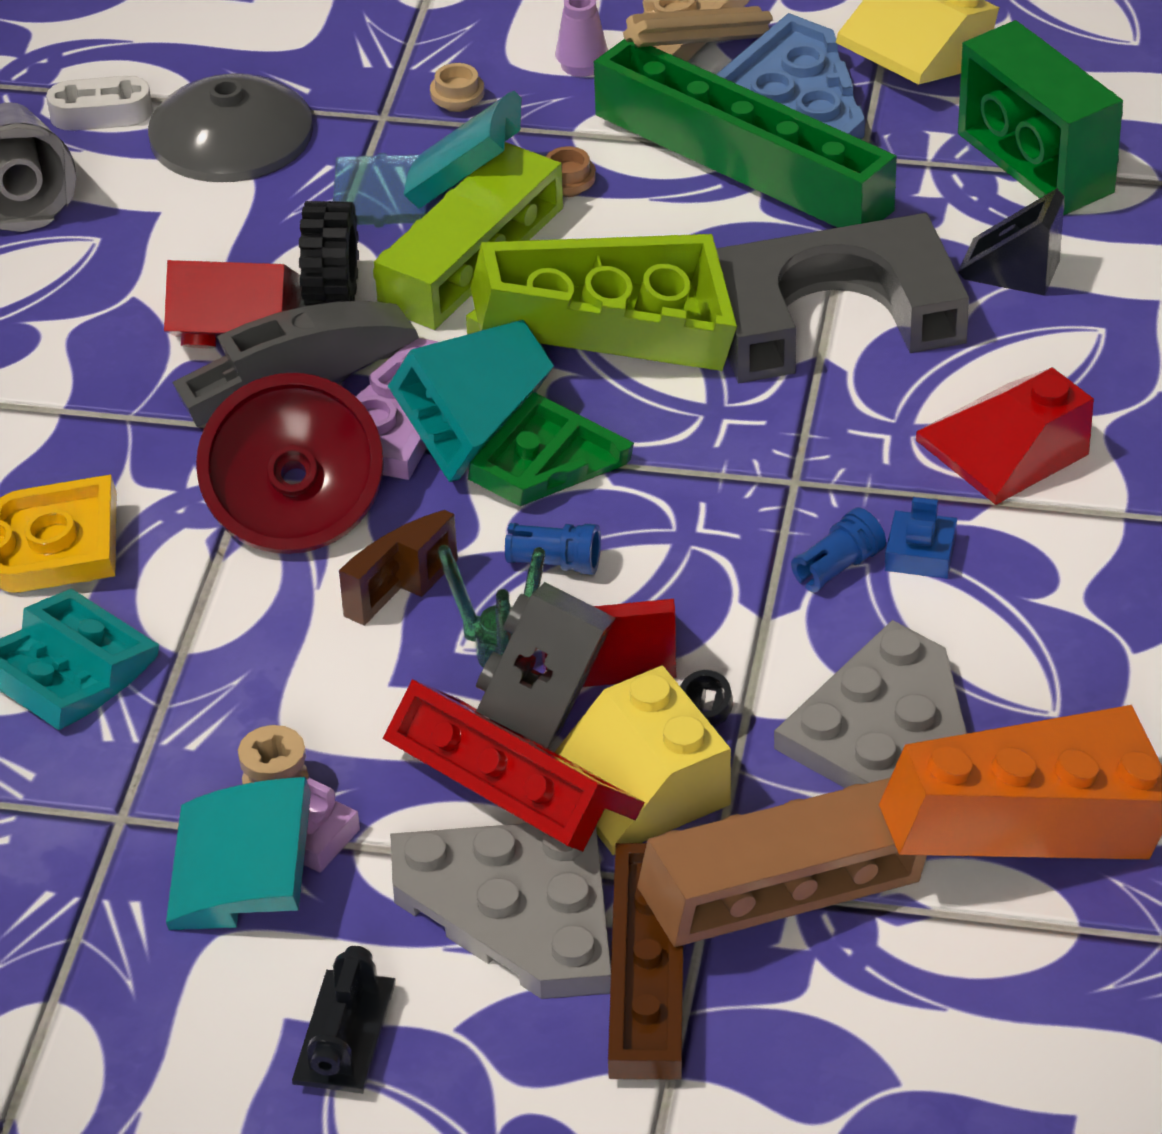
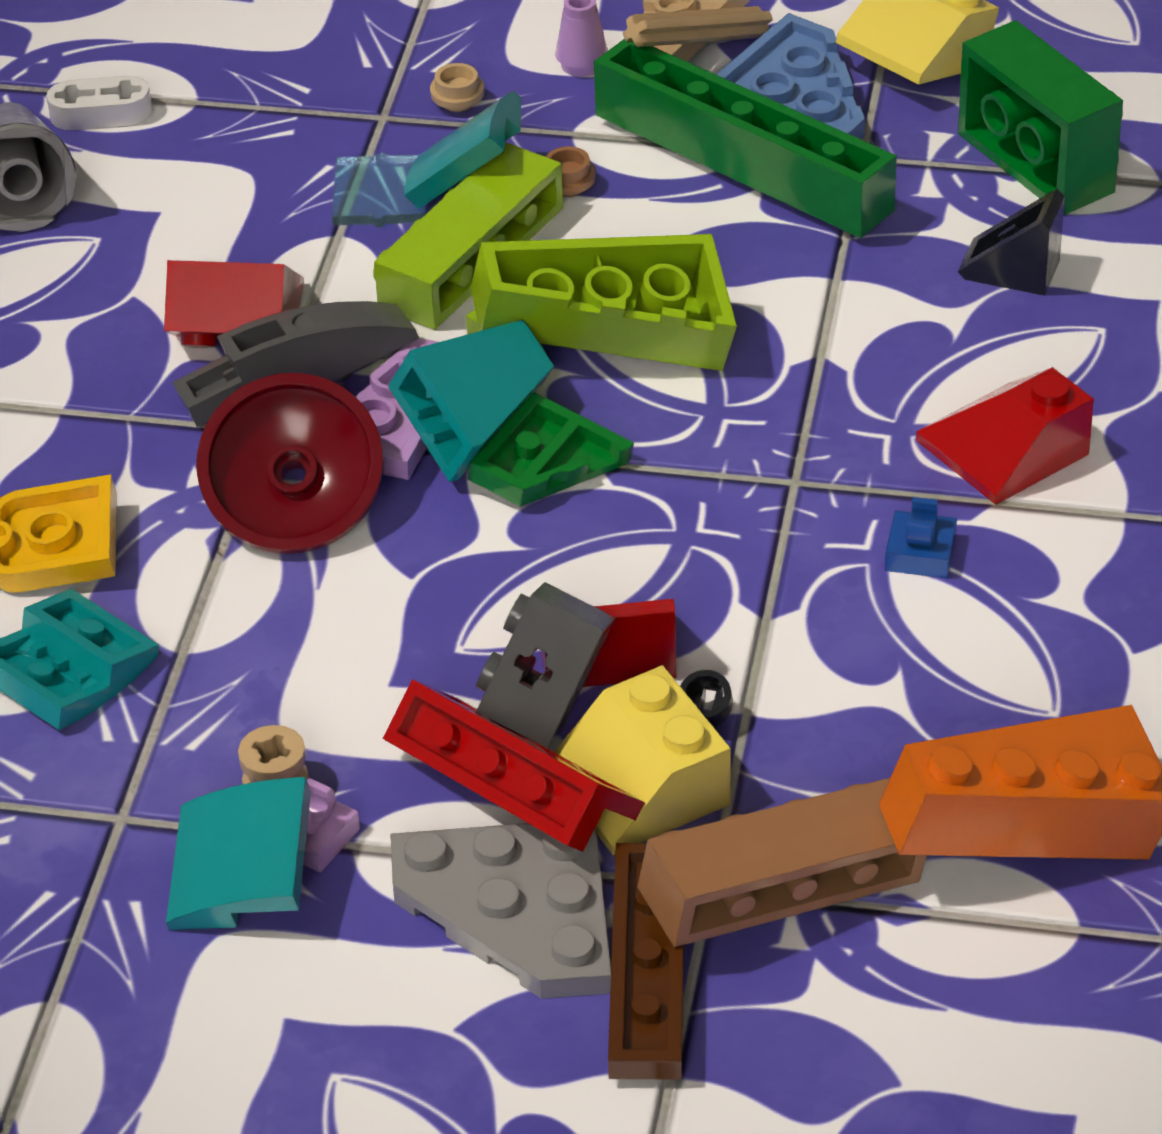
(230, 128): dark grey dish -> none
(328, 252): black tyre -> none
(345, 1024): black hinge -> none
(395, 561): reddish brown slope -> none
(488, 628): clear green plant -> none
(567, 547): blue pin -> none
(847, 544): blue pin -> none
(875, 704): light grey plate -> none
(886, 259): dark grey arch -> none

